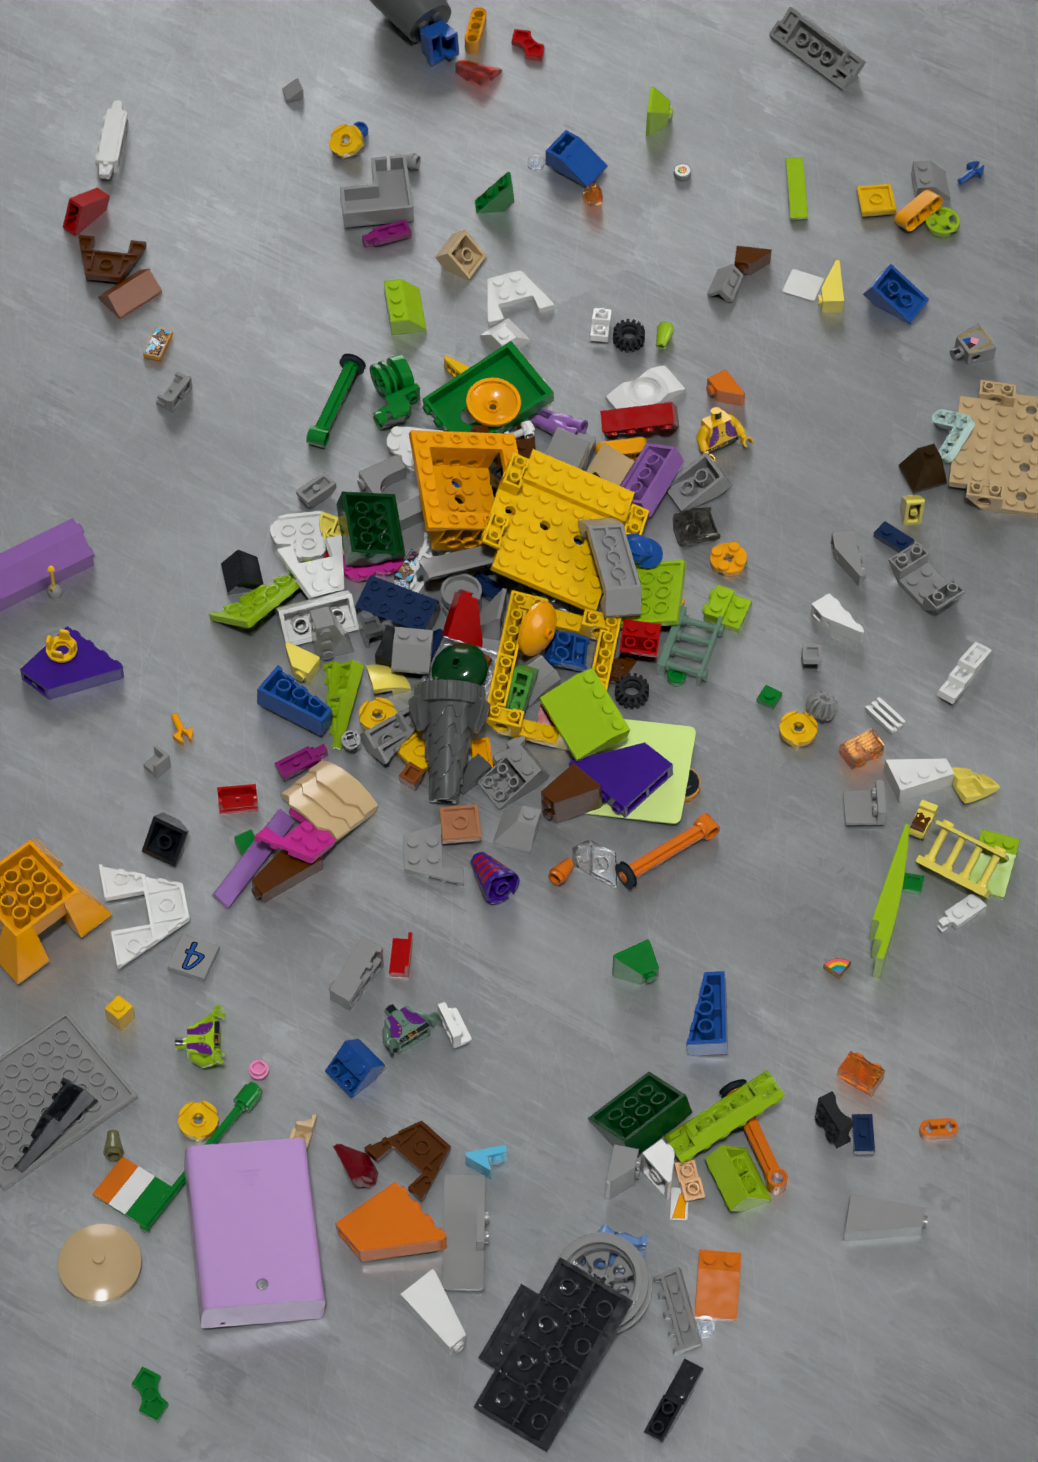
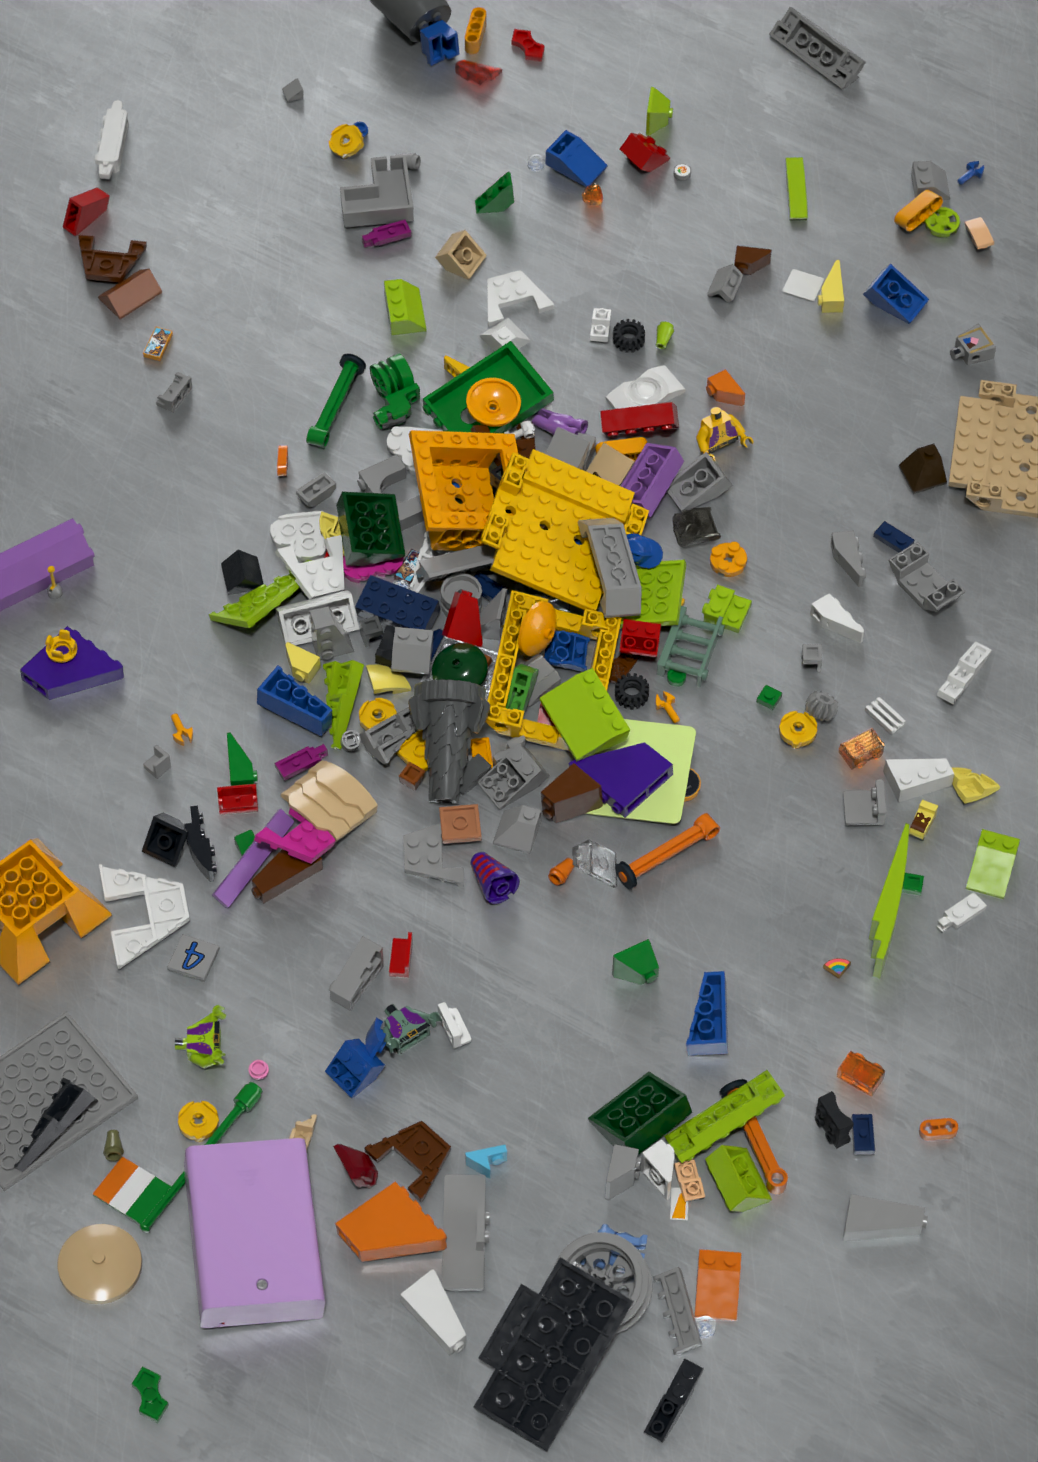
(119, 1012): yellow brick -> none
(199, 845): none -> black slope
(239, 764): none -> green slope
(282, 462): none -> orange beam
(375, 1038): none -> blue slope
(644, 152): none -> red slope
(667, 706): none -> light orange bar
(876, 200): yellow plate -> none
(912, 509): light yellow slope -> none
(946, 869): light yellow fence -> none
(960, 427): light aqua beam -> none
(979, 233): none -> light nougat slope

